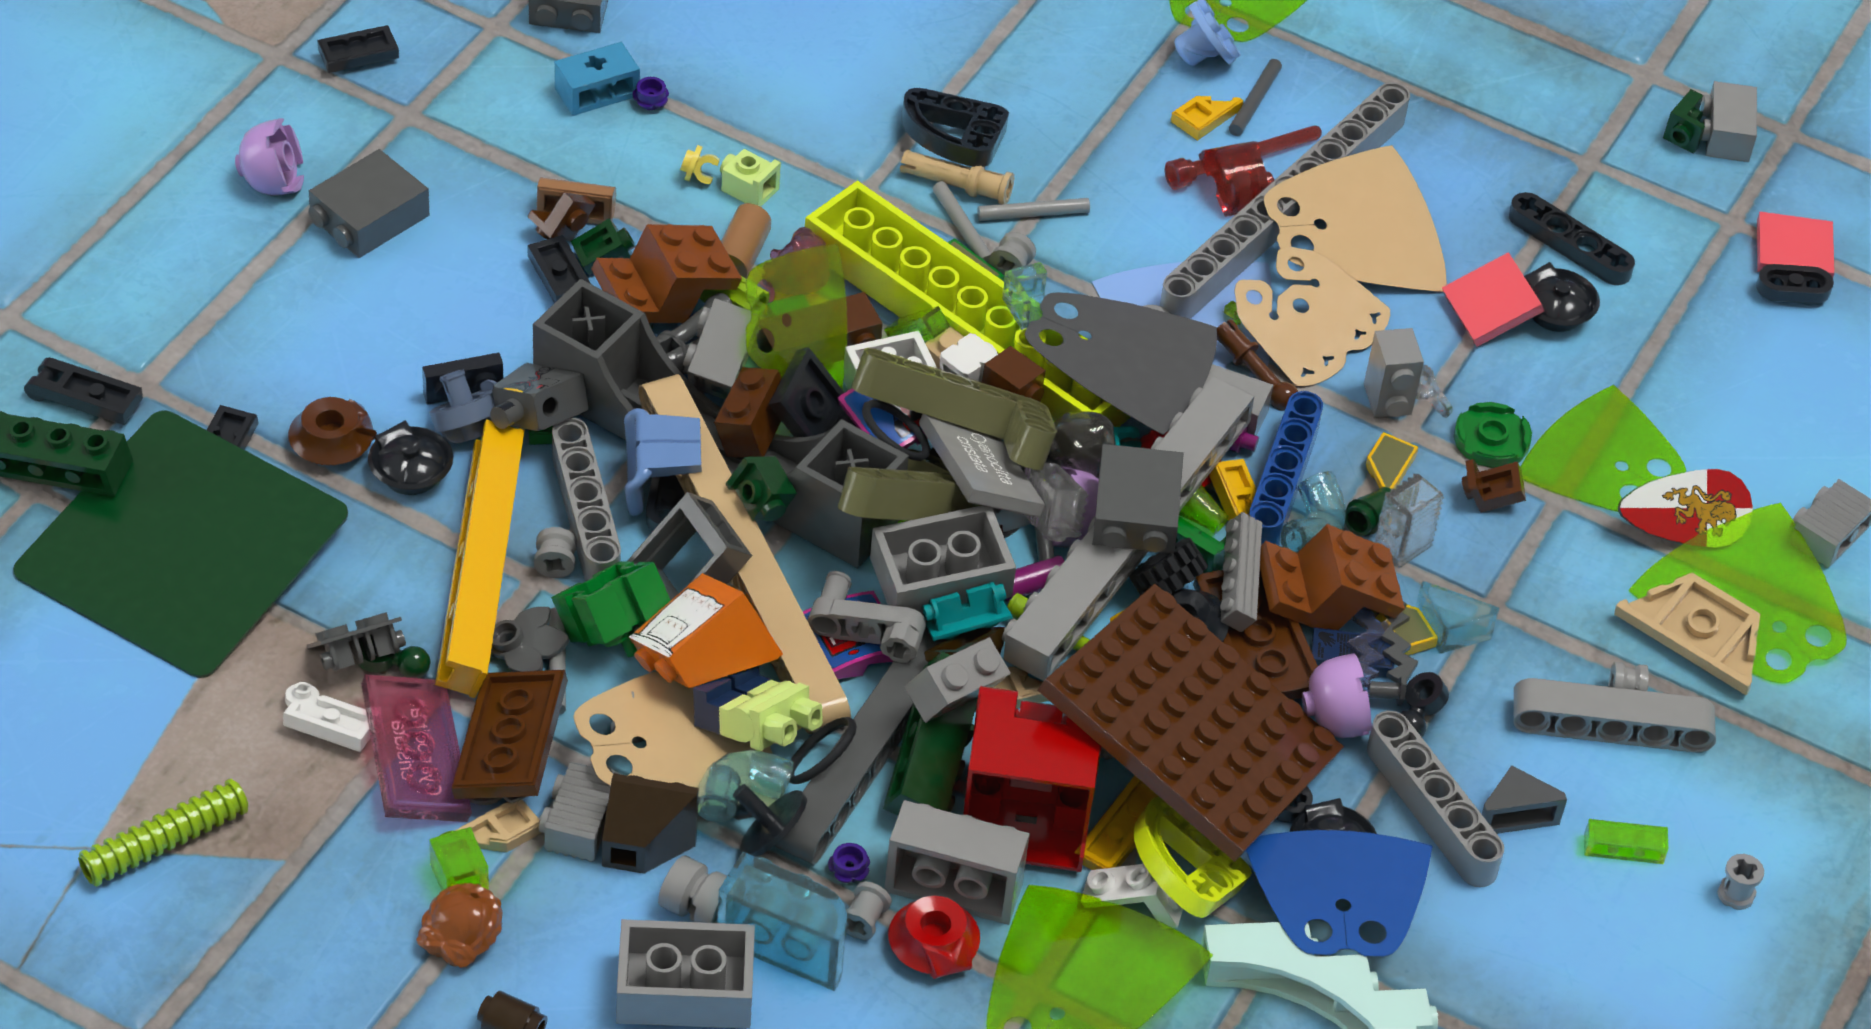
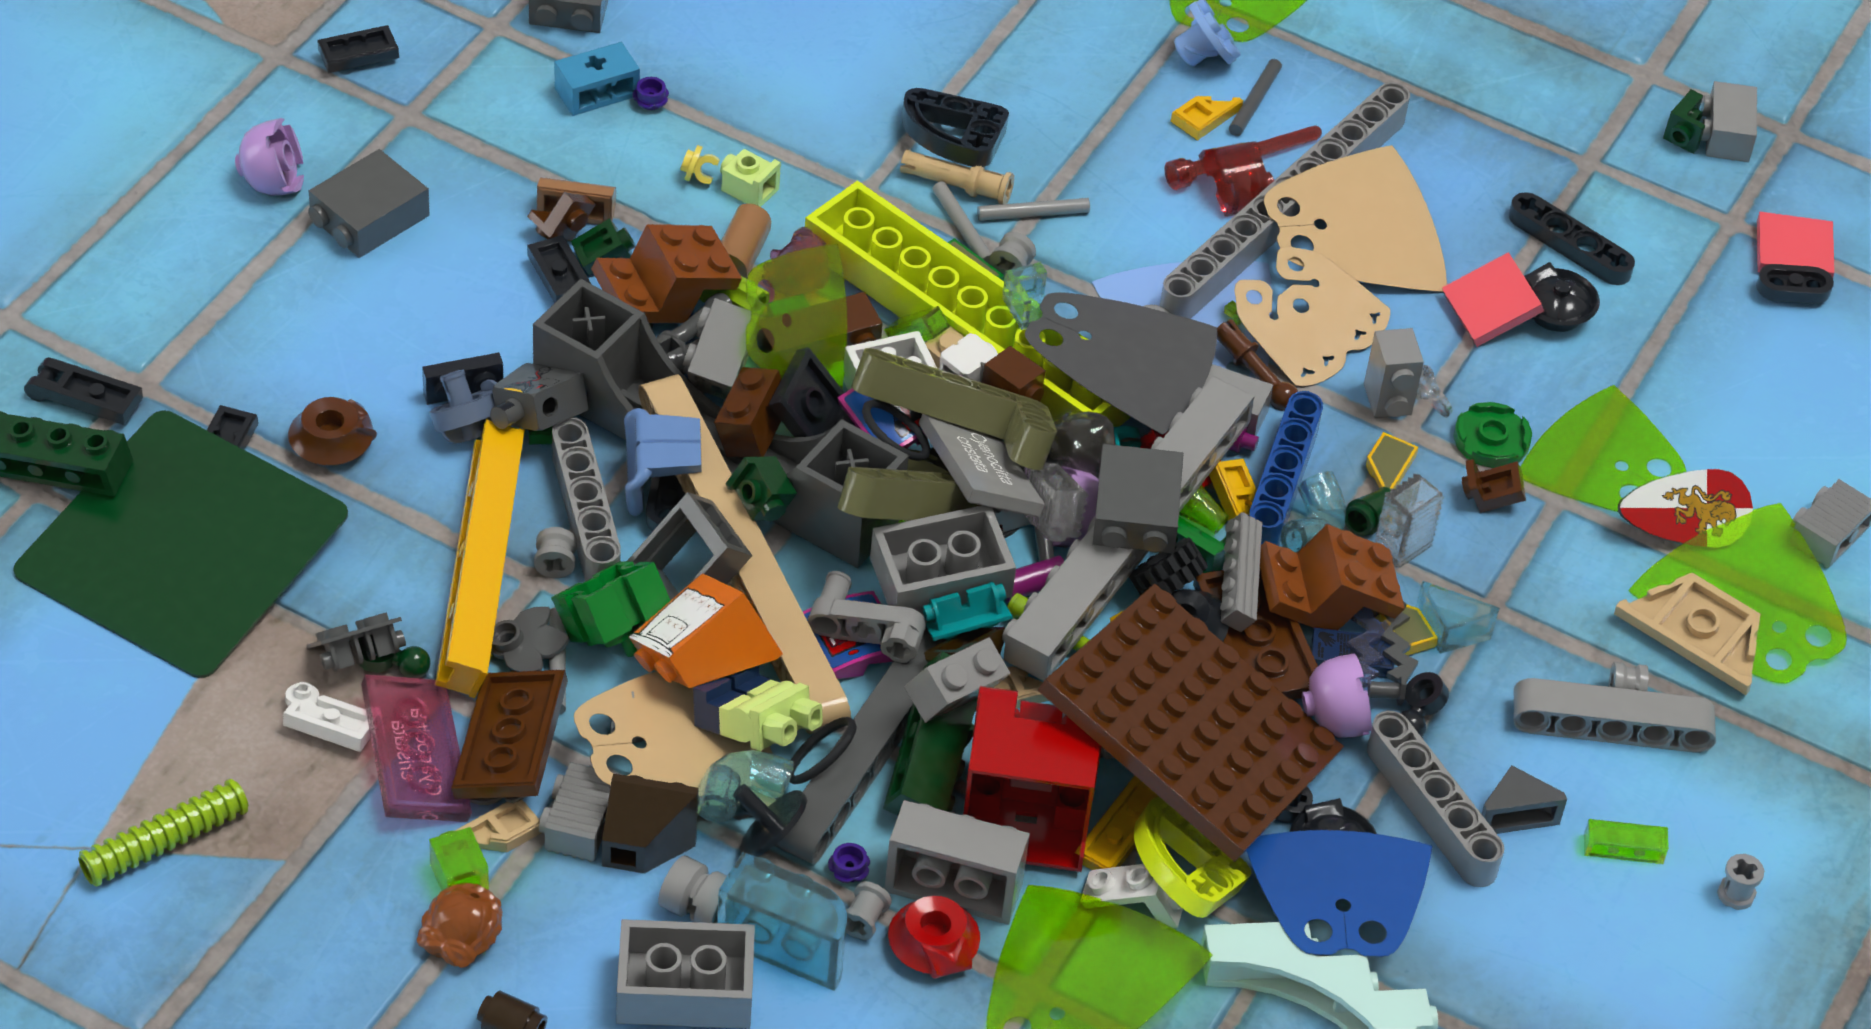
(410, 458): black piece -> none

